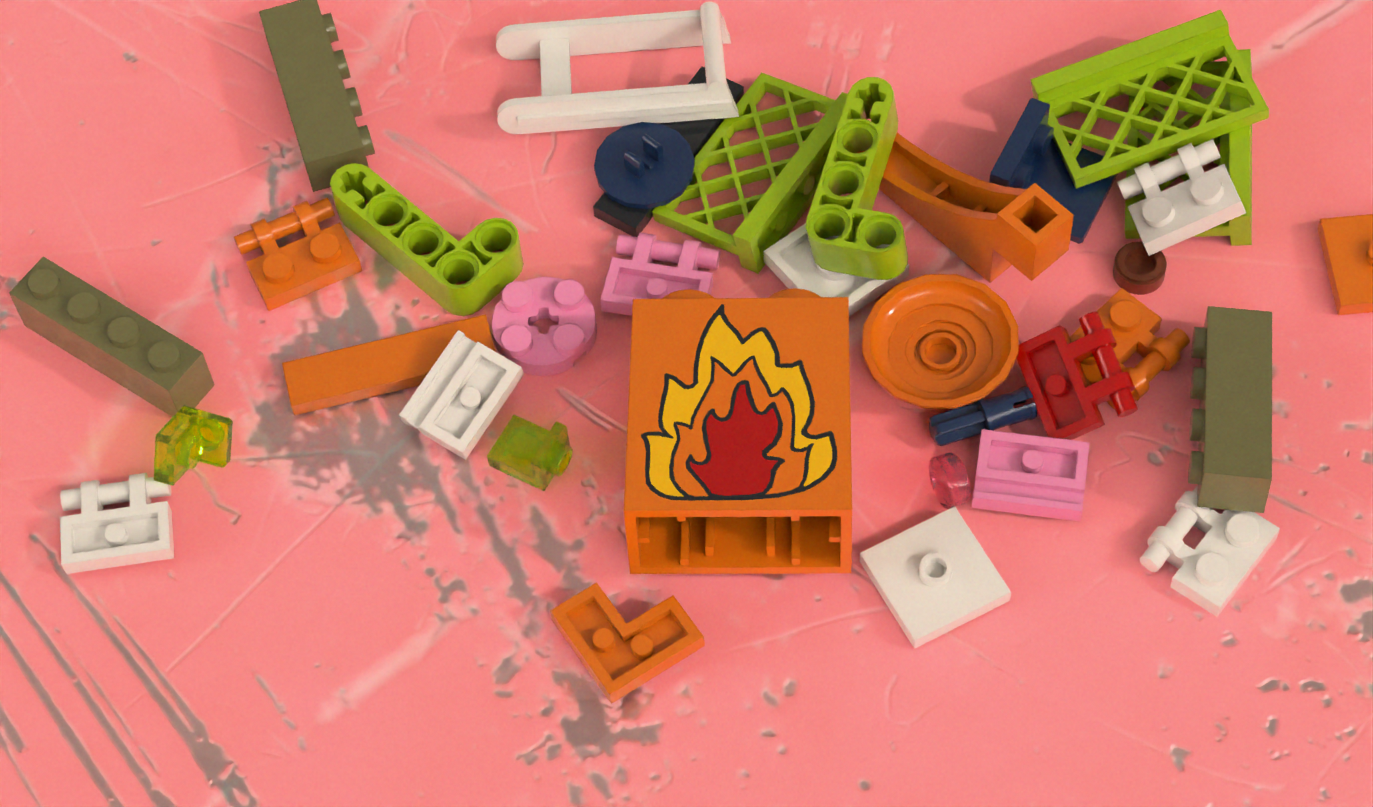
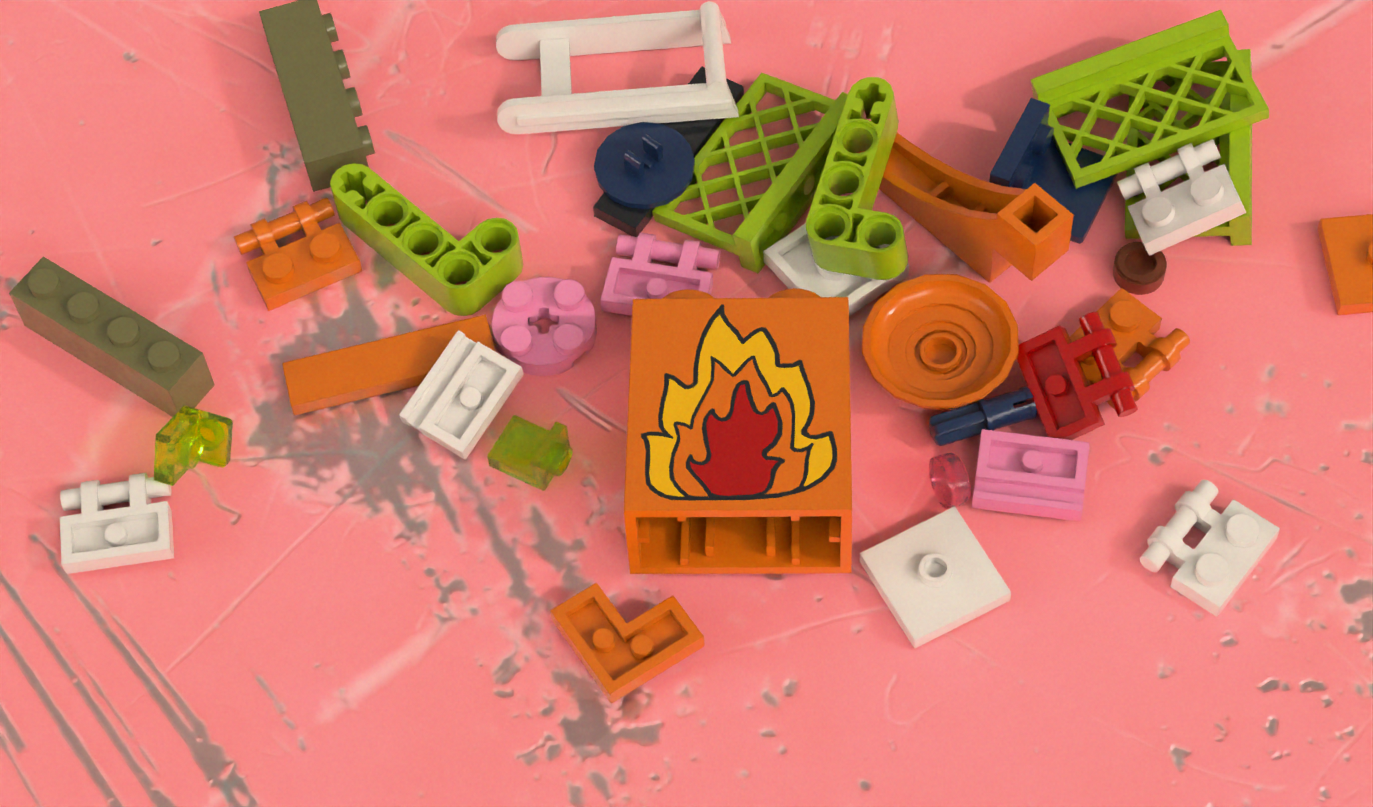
(1233, 409): olive brick -> none

